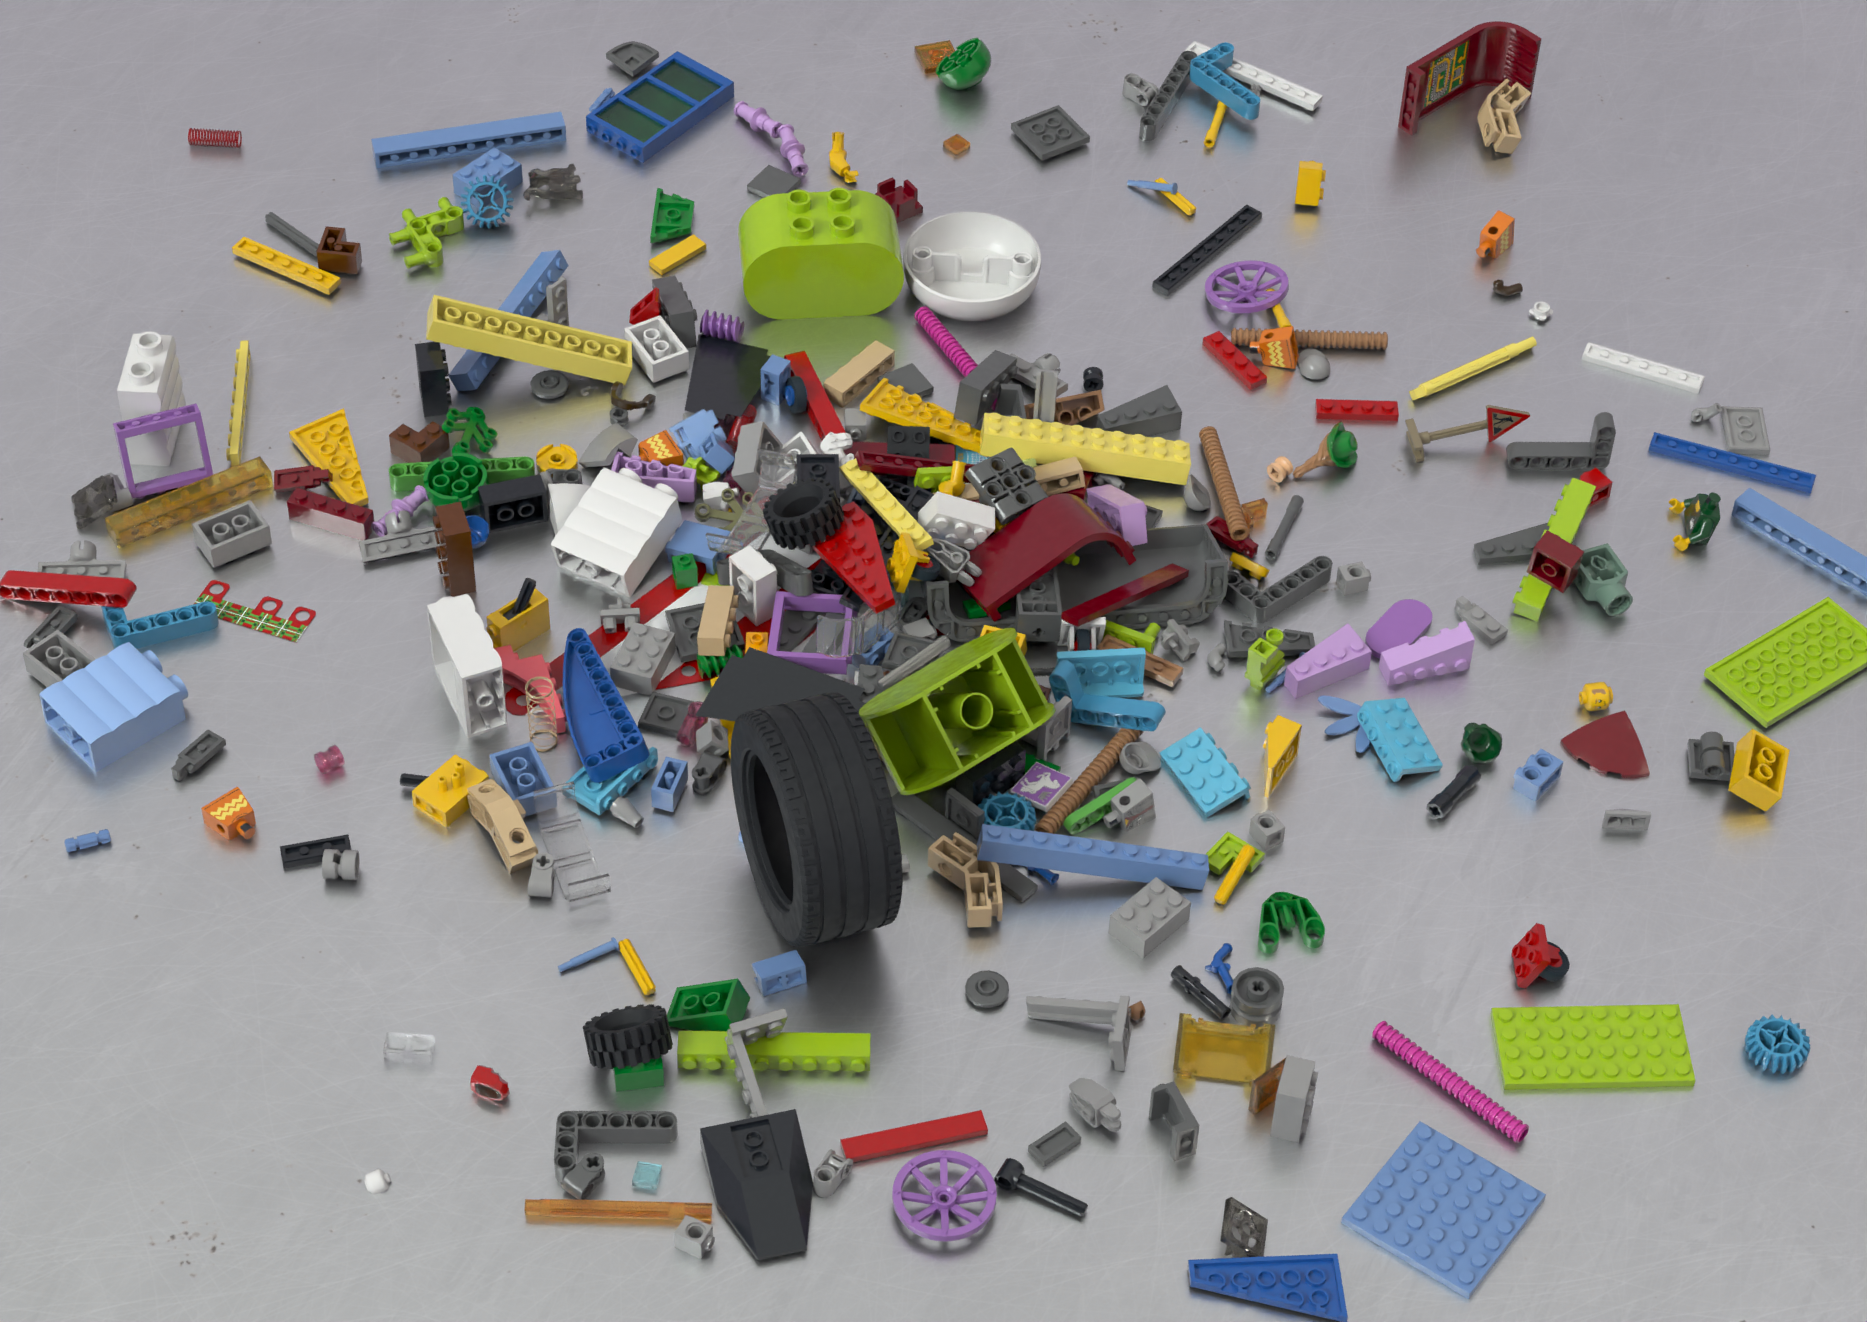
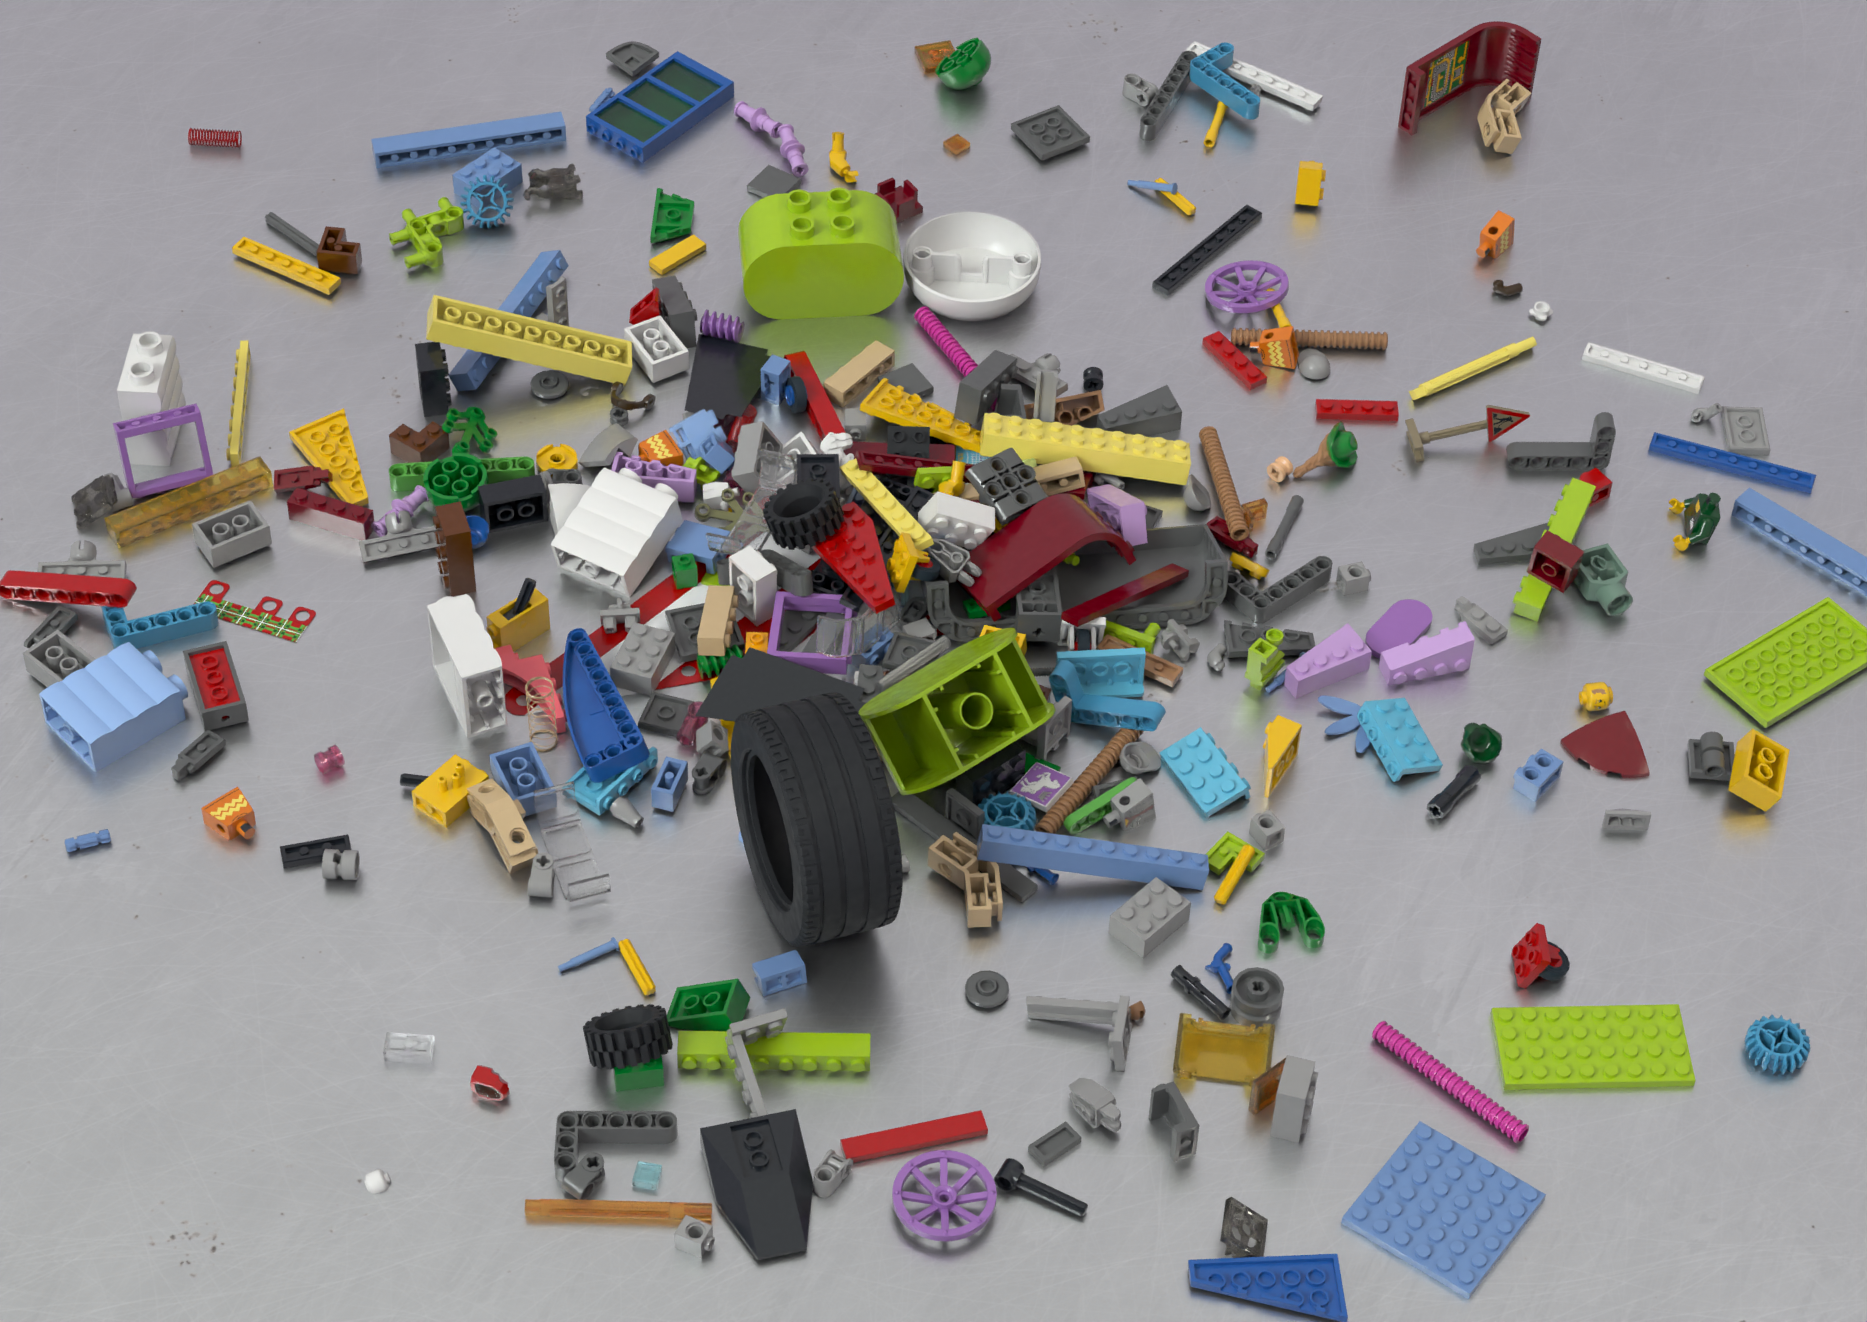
(215, 686): none -> brick

